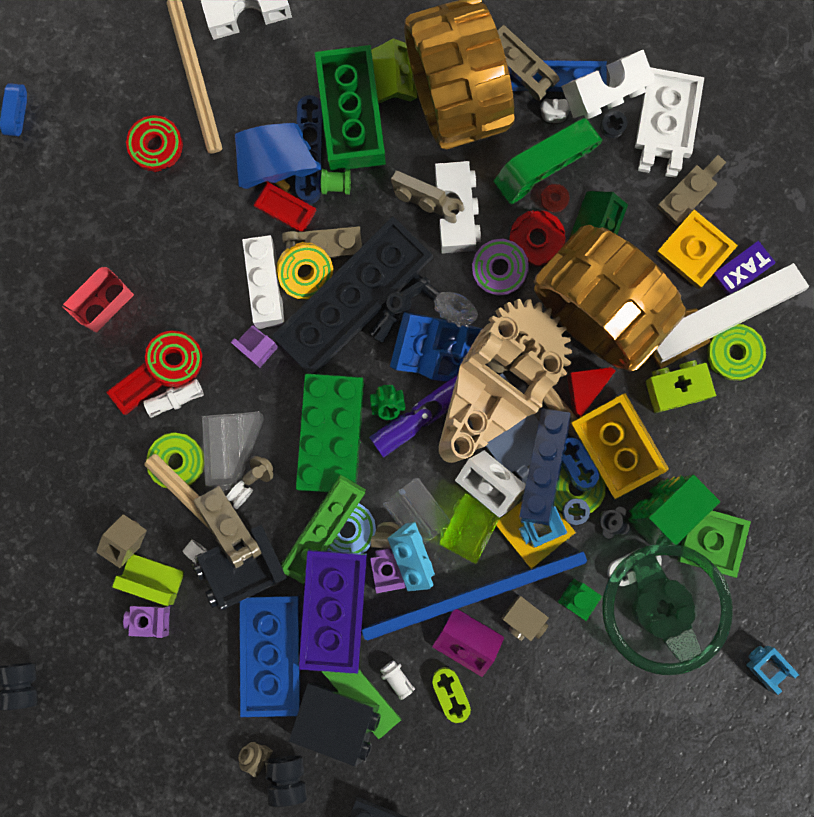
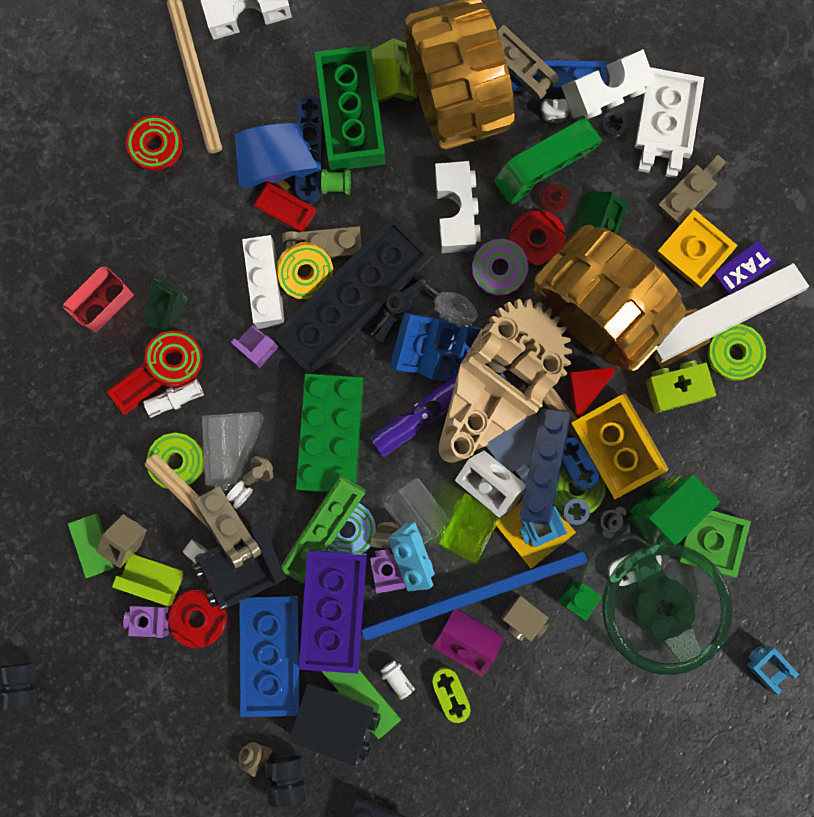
(13, 109): blue beam -> none
(86, 537): none -> bright green tile
(163, 305): none -> clear green slope
(180, 622): none -> red tile
(387, 402): green gear -> none
(426, 196): dark tan plate -> none

